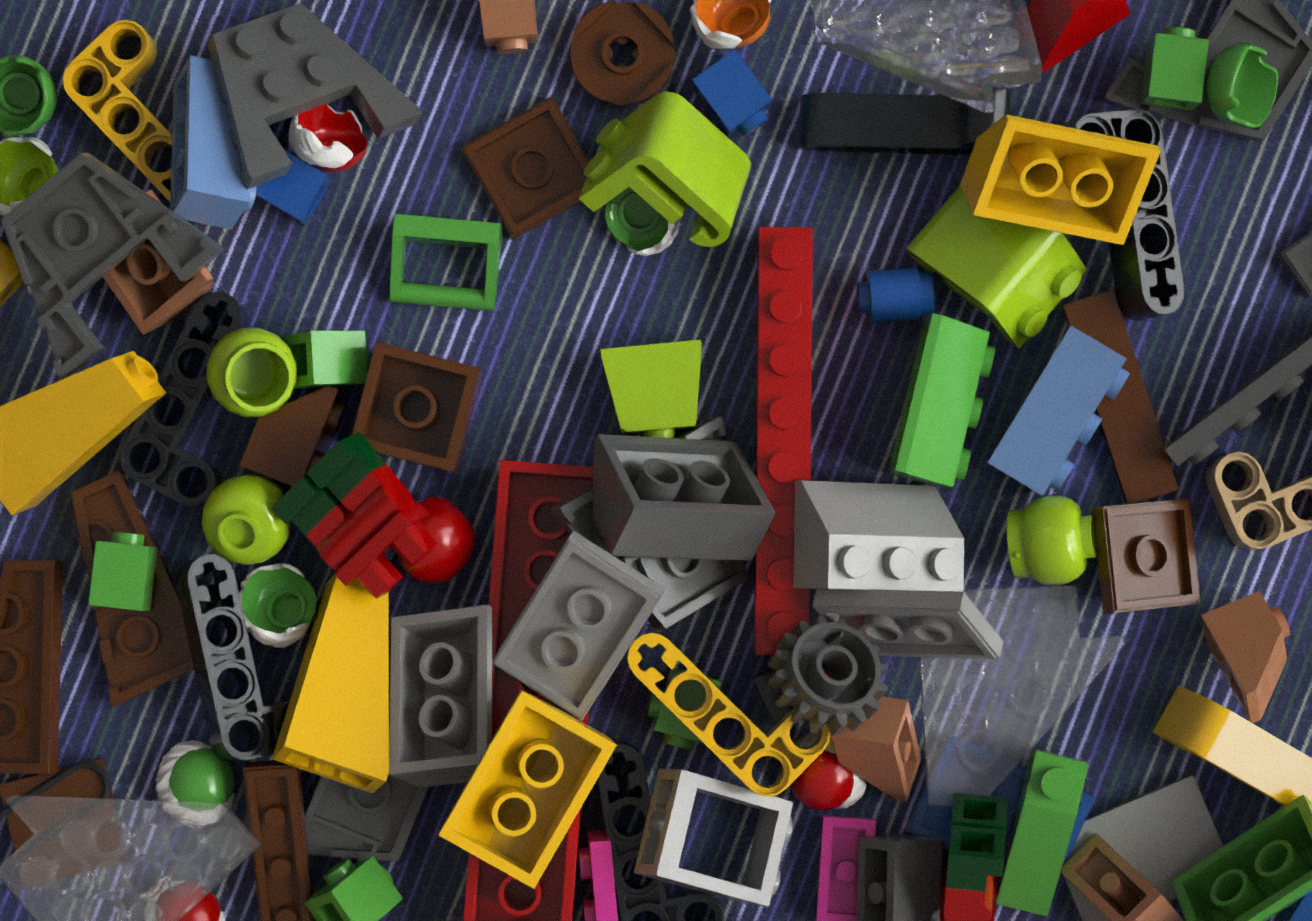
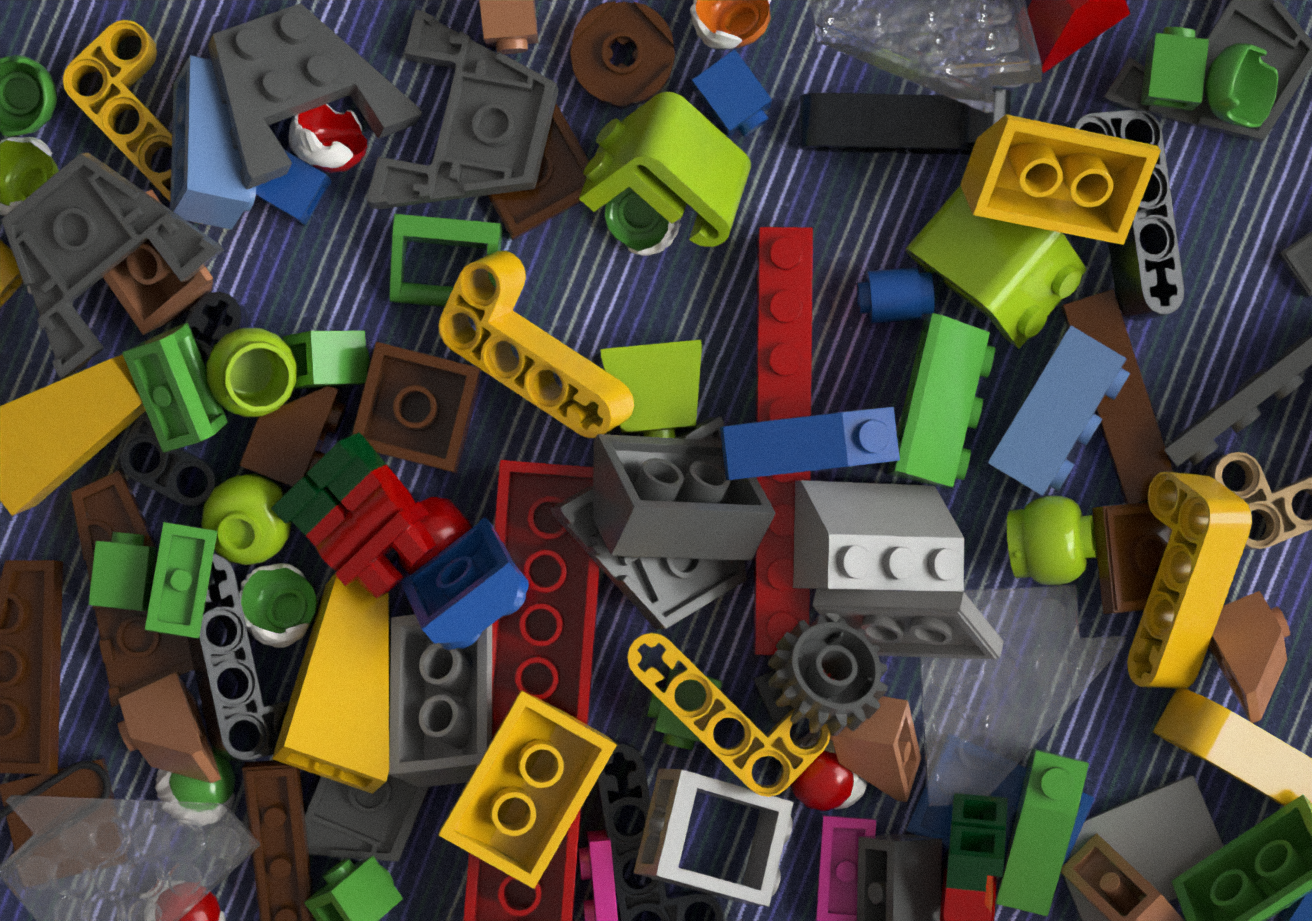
(168, 729): none -> nougat slope
(175, 388): none -> bright green tile
(181, 580): none -> bright green tile
(466, 588): none -> blue slope
(489, 130): none -> dark grey wing
(578, 625): light grey tile -> none
(589, 396): none -> yellow beam
(809, 443): none -> blue slope
(1192, 579): none -> yellow beam

